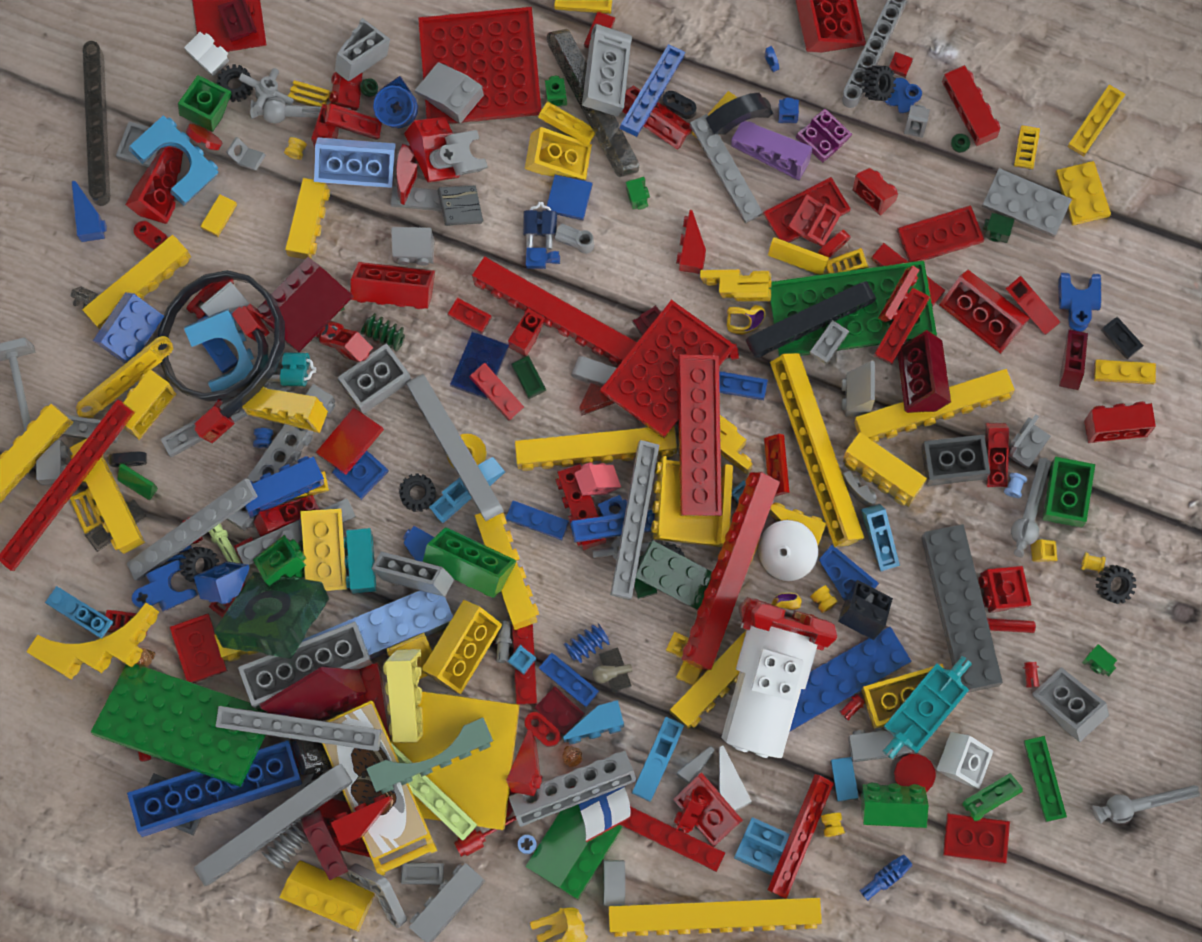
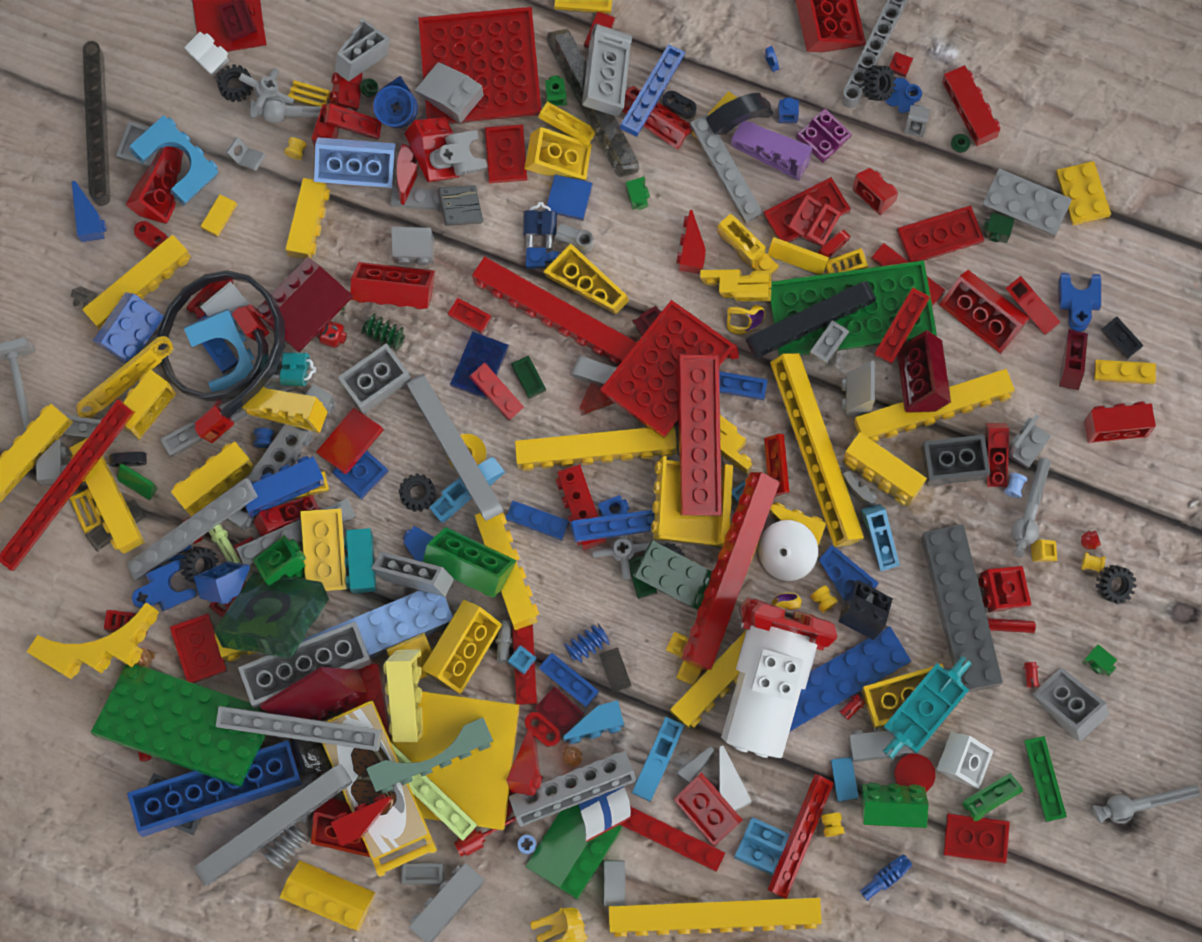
(79, 612): dark azure slope -> none
(202, 135): red tile -> none
(204, 103): green slope -> none
(213, 478): none -> yellow brick
(324, 845): dark red brick -> none
(351, 345): red brick -> none
(382, 888): light grey beam -> none
(506, 153): none -> red tile
(526, 332): red slope -> none
(585, 279): none -> yellow wedge
(597, 479): coral brick -> none
(604, 673): dark tan piece -> none
(634, 520): light grey plate -> none
(691, 805): red hinge -> none
(746, 244): none -> yellow plate
(899, 294): red plate -> none
(1030, 135): yellow slope -> none
(1068, 492): green brick -> none
(1090, 540): none -> red plate
(1096, 120): yellow plate -> none

